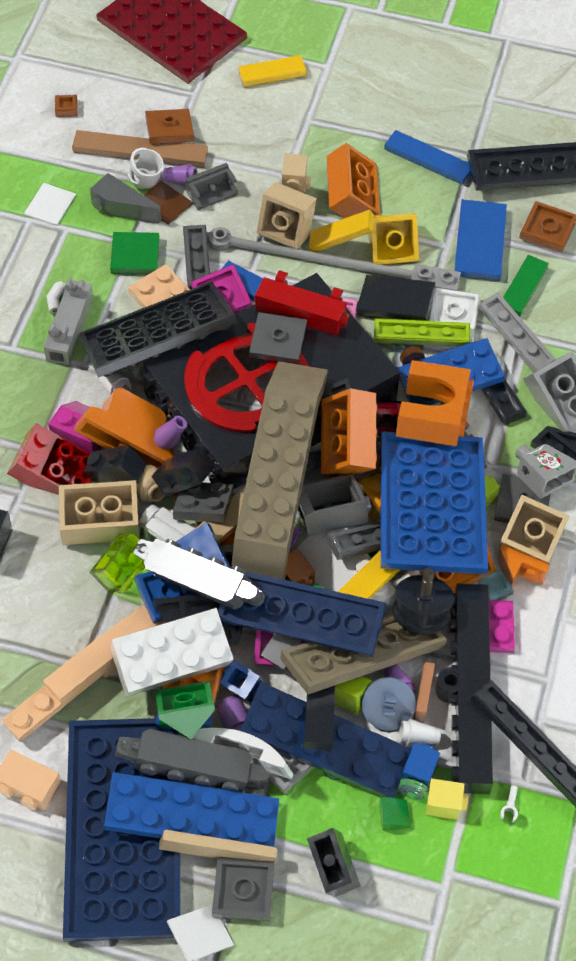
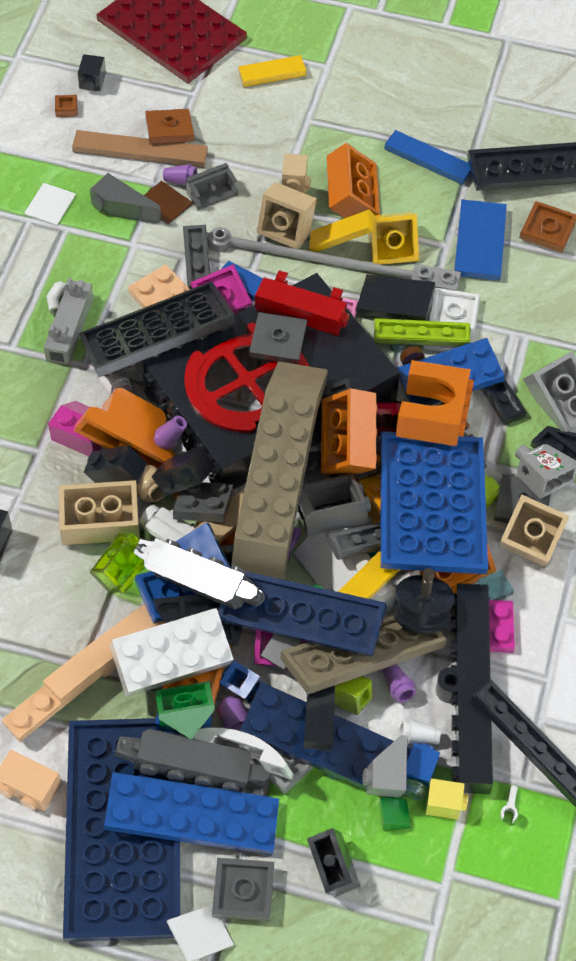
(49, 461): red slope -> none
(91, 72): none -> black brick
(134, 252): green tile -> none
(146, 169): white helmet -> none
(215, 847): tan tile -> none
(299, 569): dark orange brick -> none
(388, 703): sand blue piece -> none
(388, 770): none -> light grey slope
(424, 692): nougat tile -> none
(516, 332): light grey tile -> none
(518, 563): orange slope -> none
(525, 283): green tile -> none

